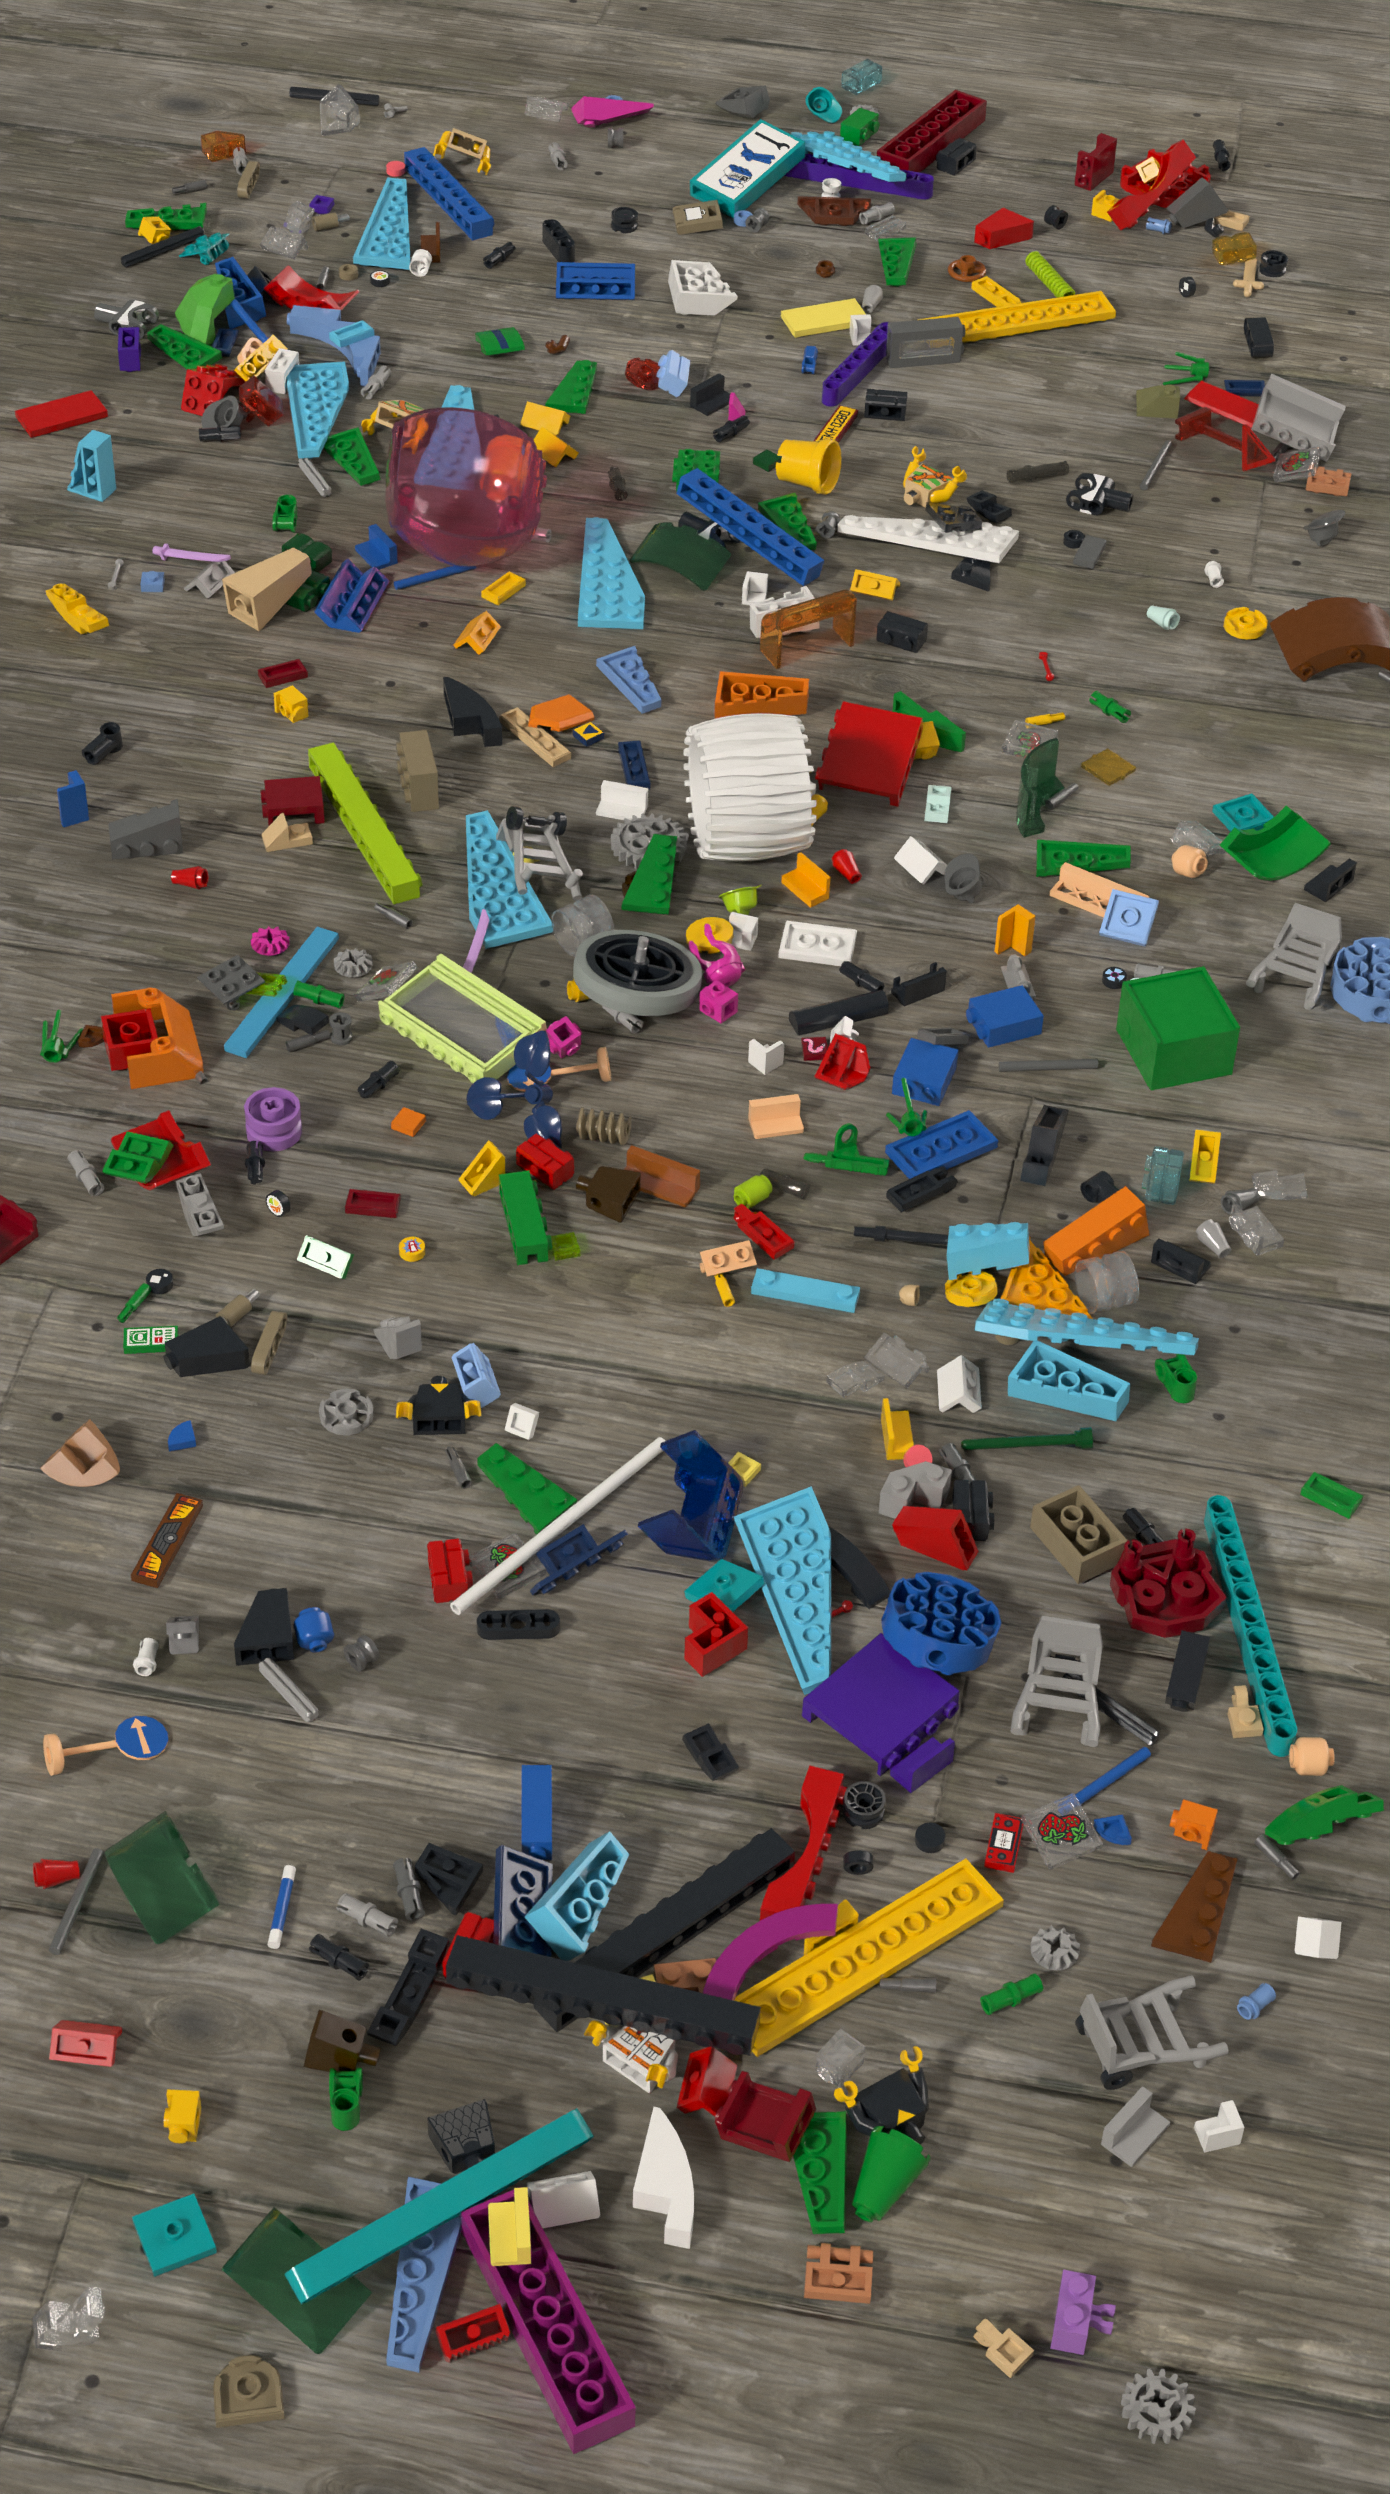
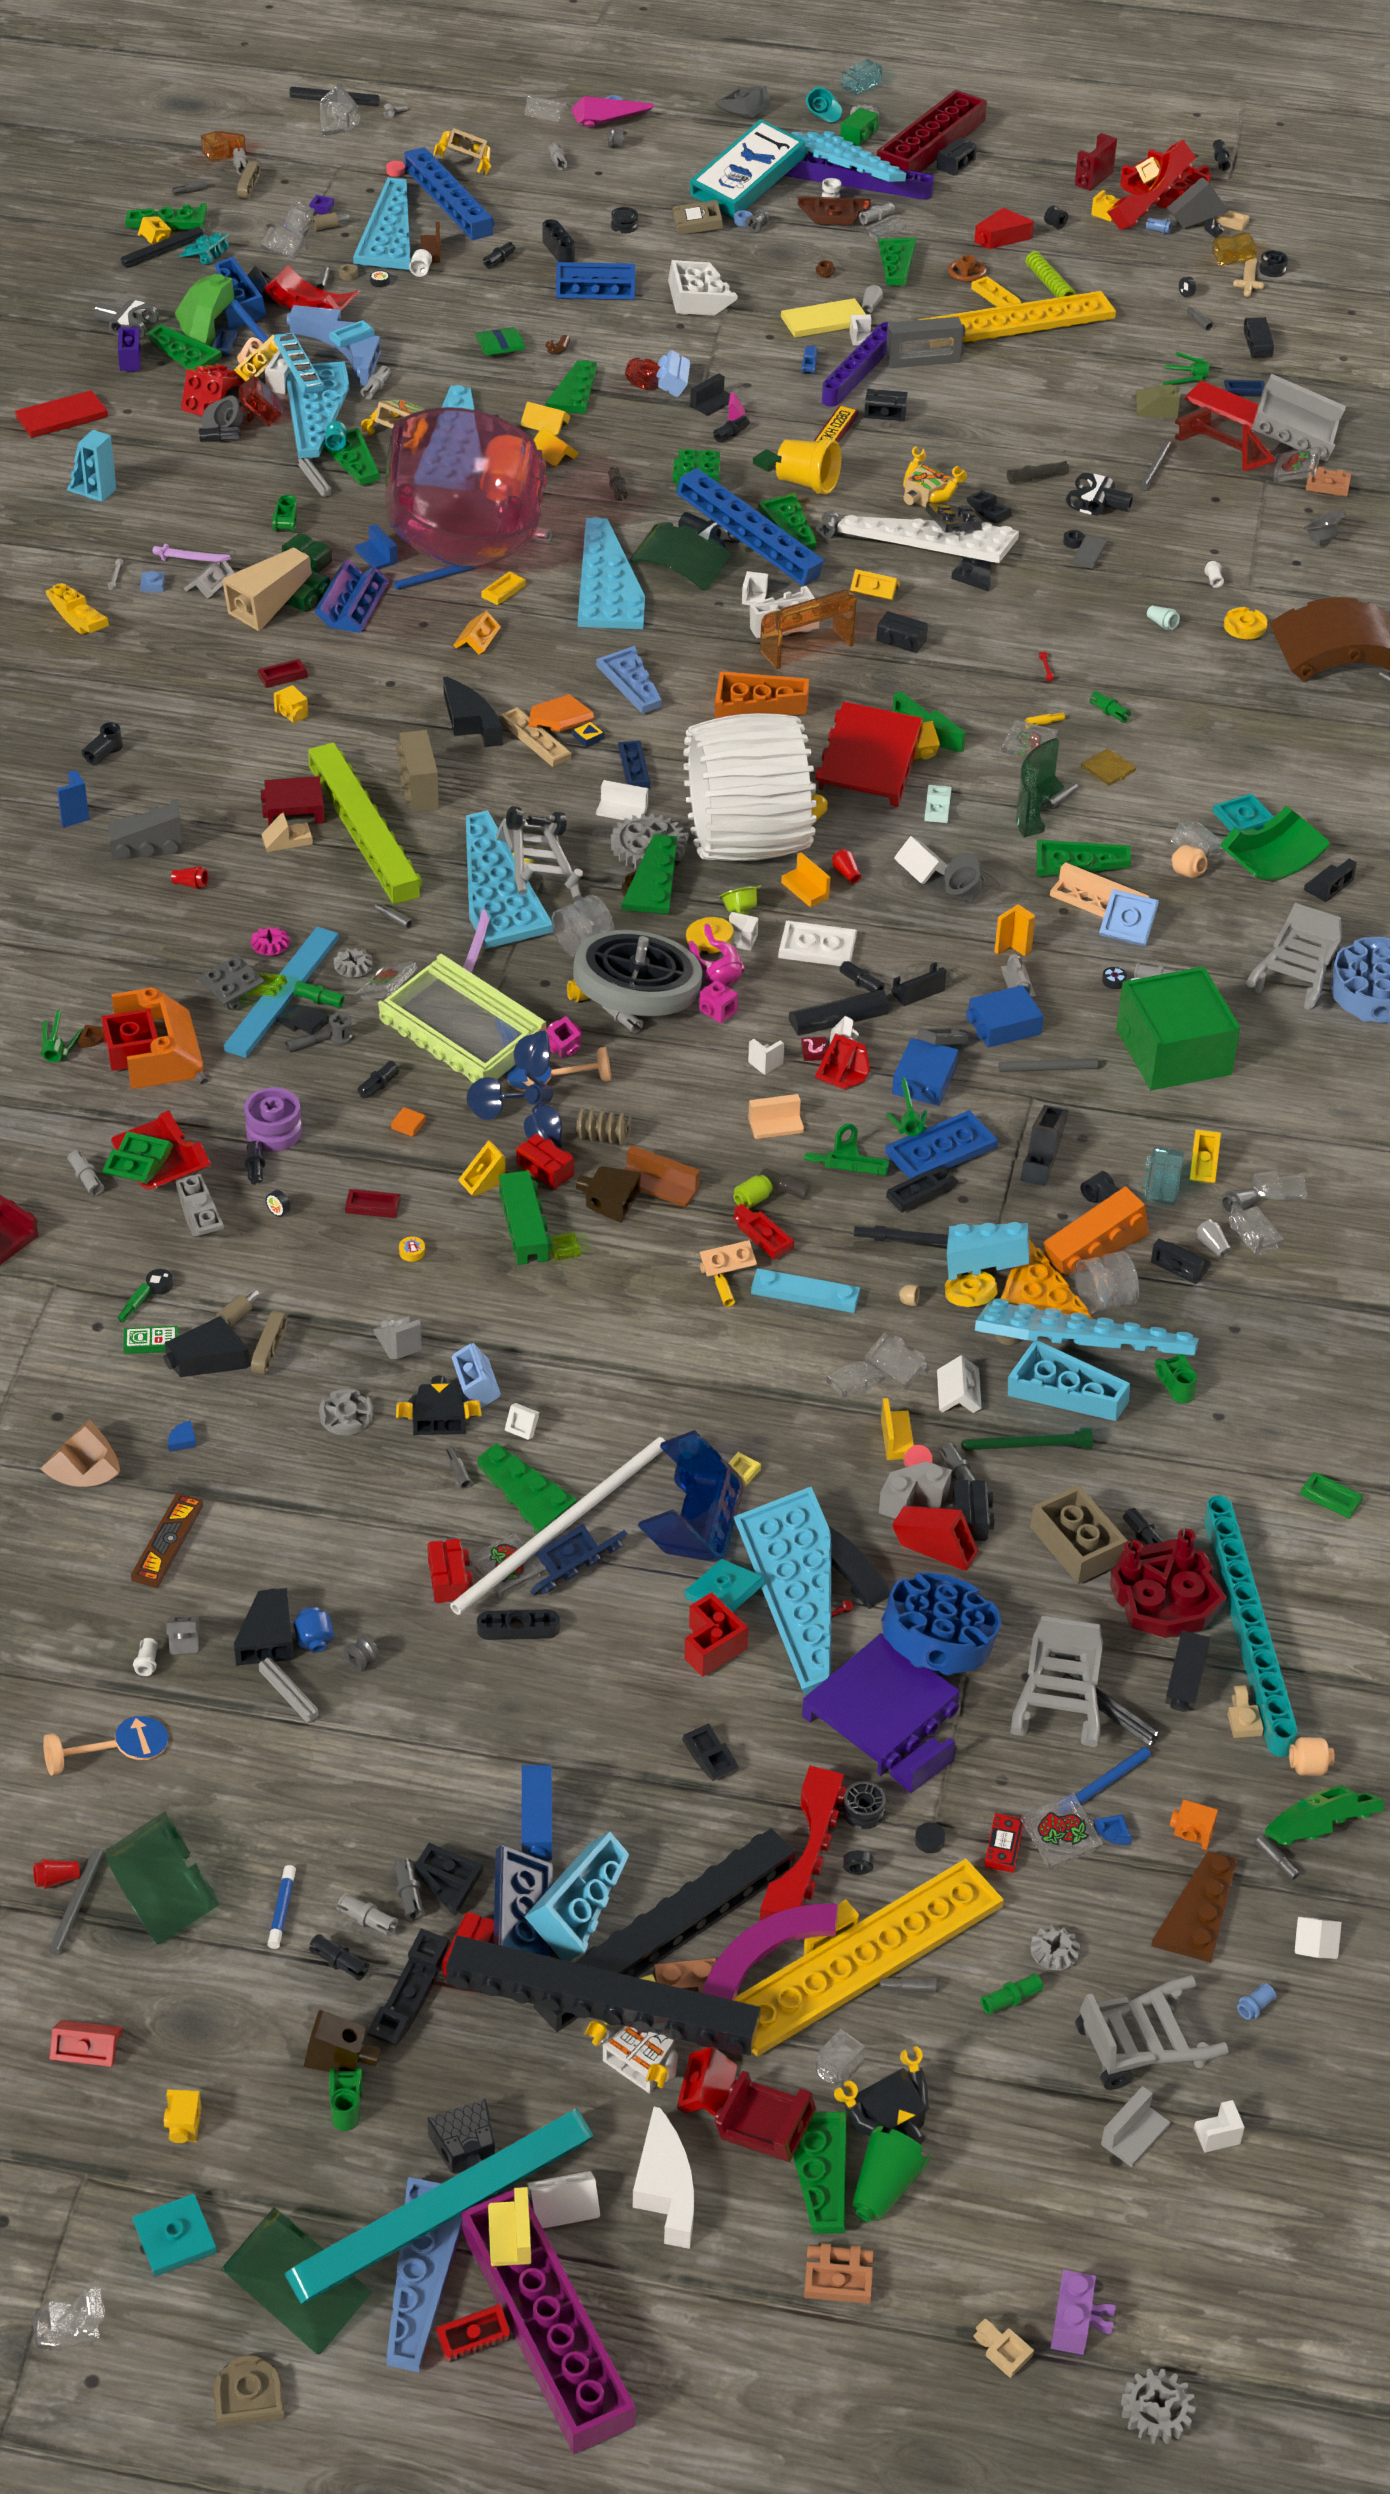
(298, 362): none -> medium azure tile
(325, 1257): plate -> none
(335, 435): none -> teal wheel
(1200, 319): none -> flat silver pin

